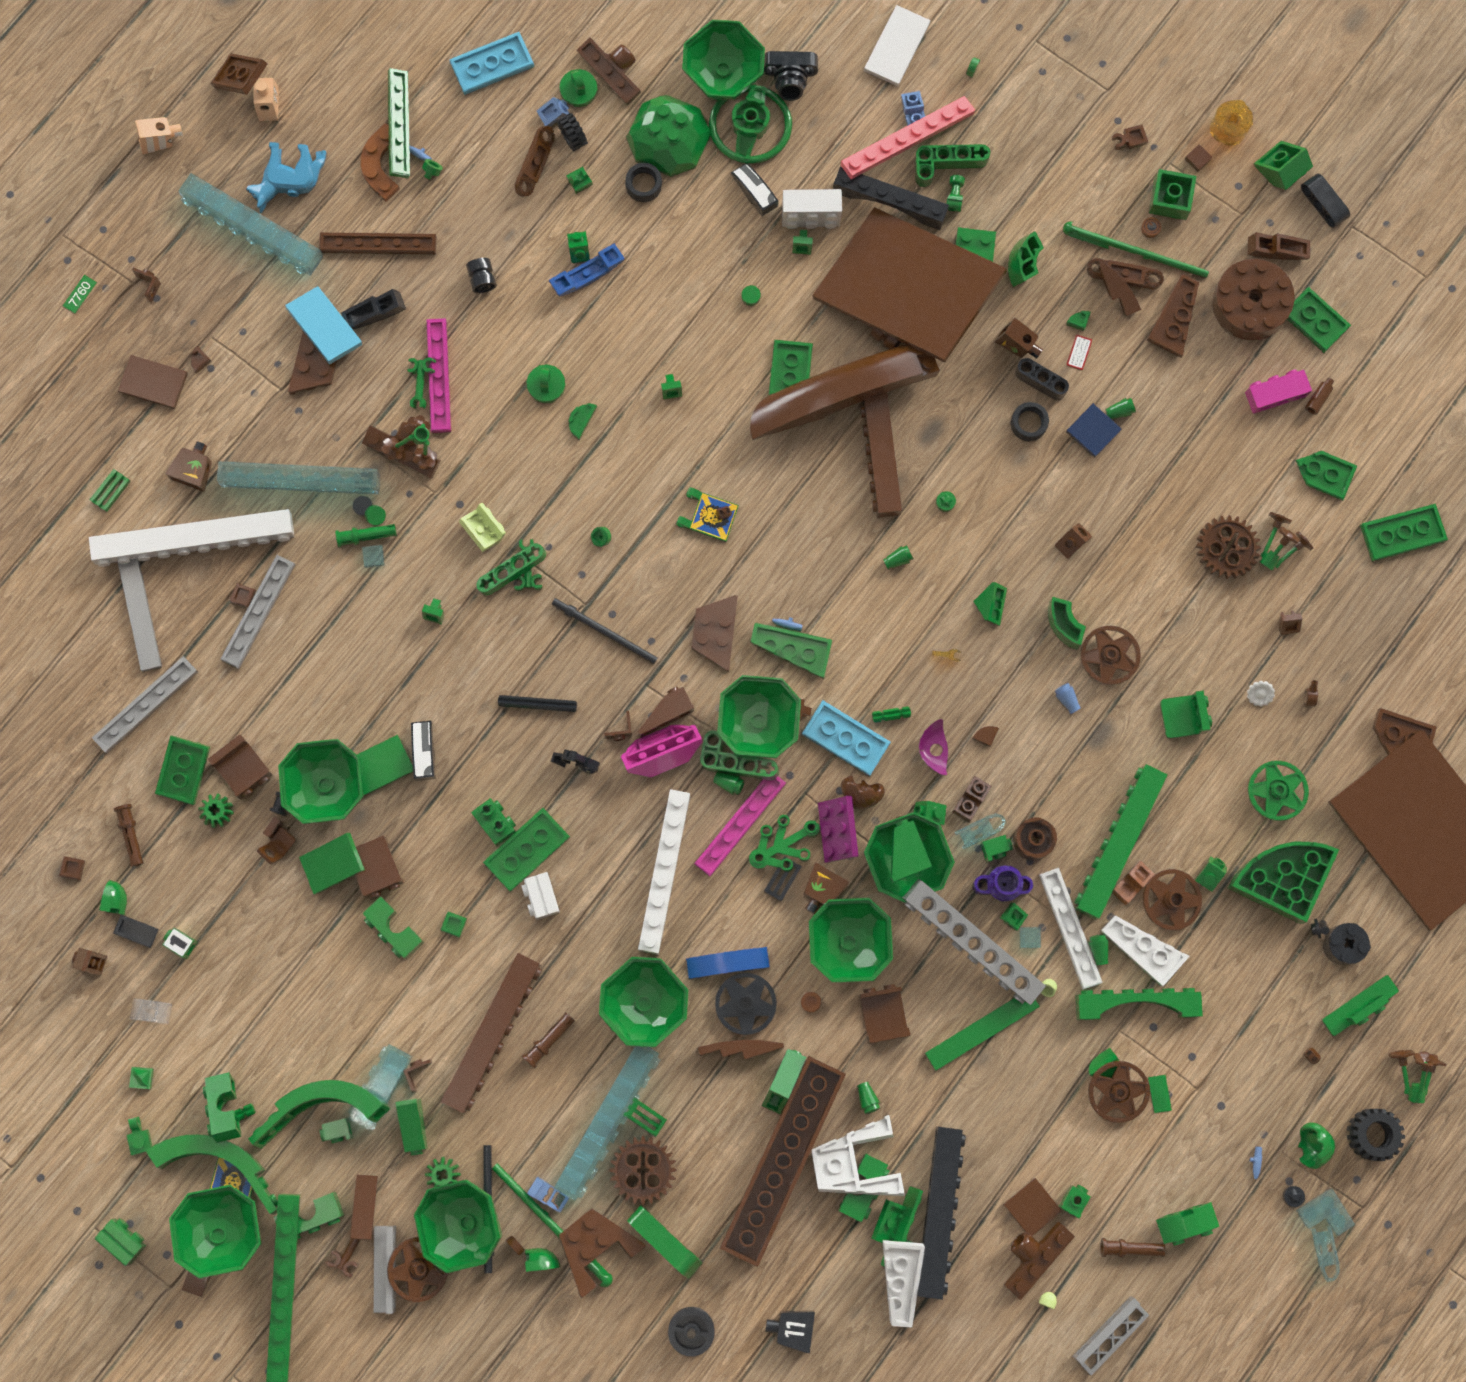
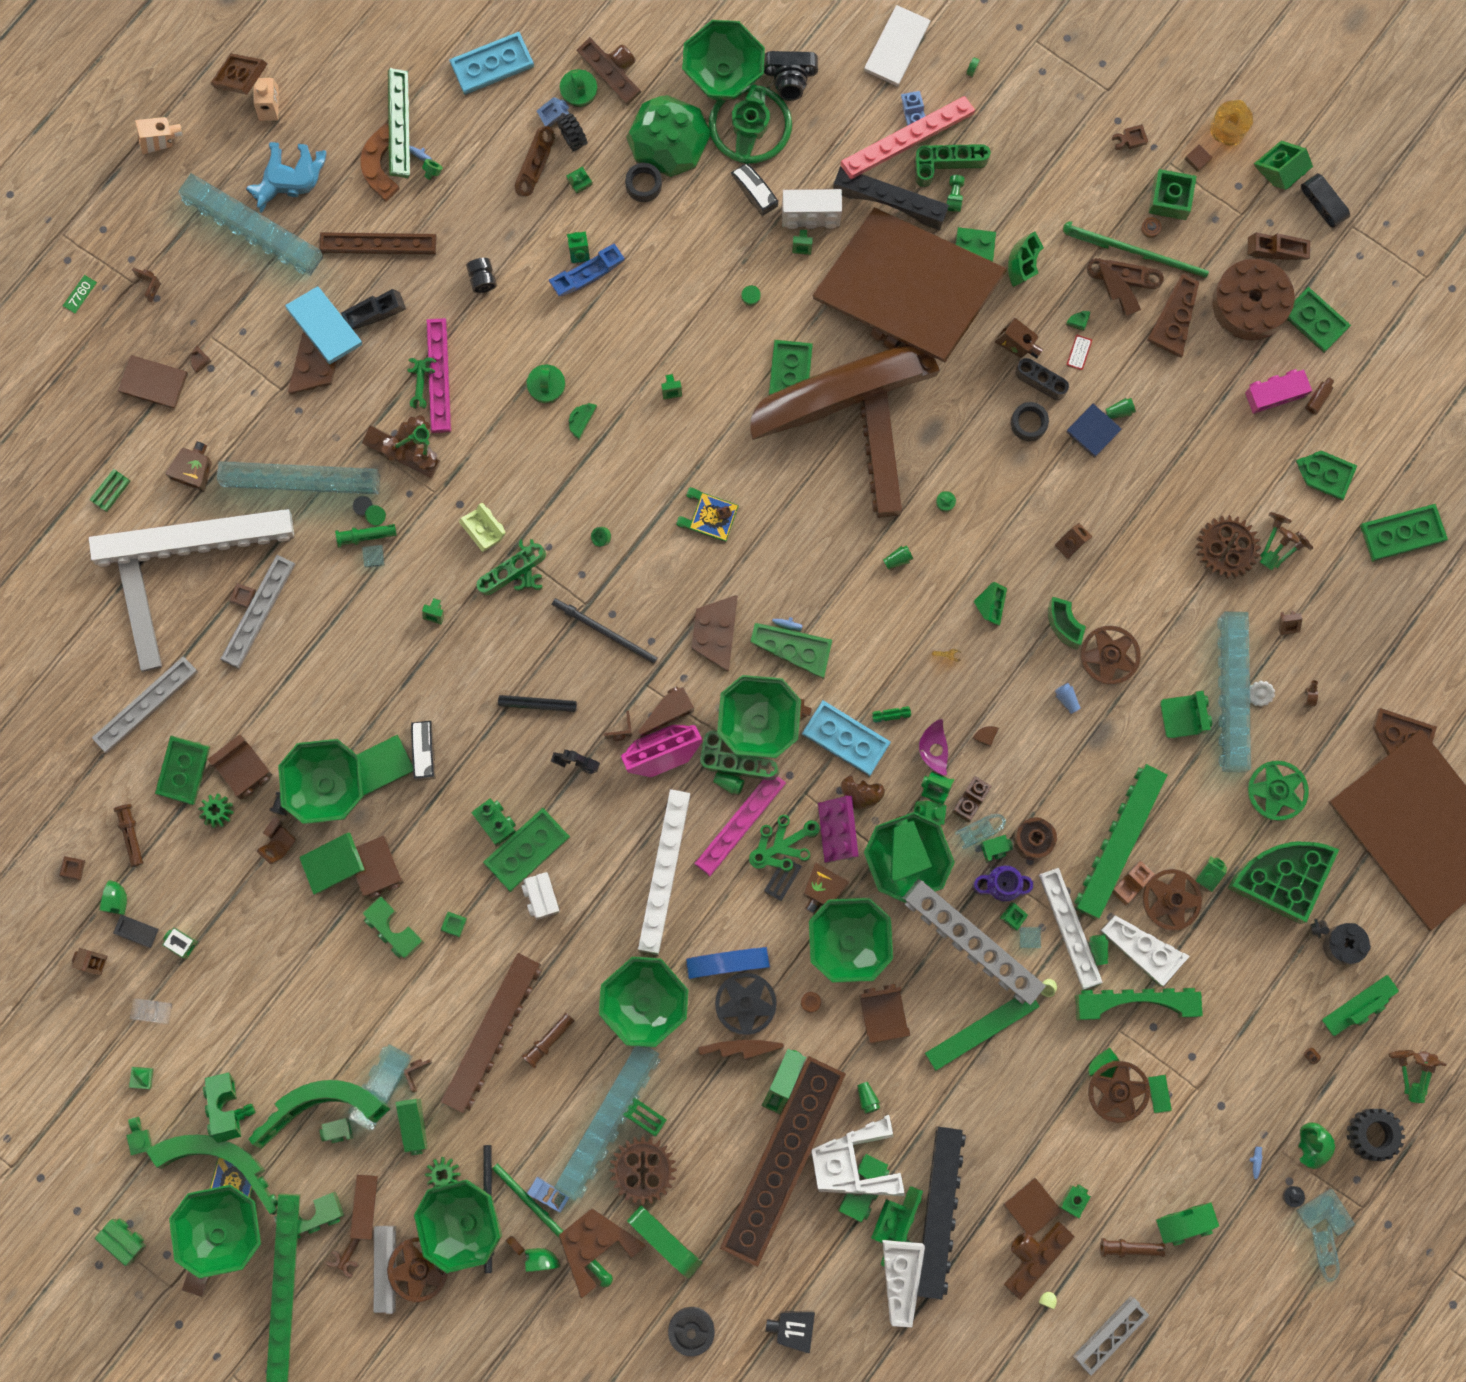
(936, 787): none -> green window
(1234, 692): none -> clear light blue brick

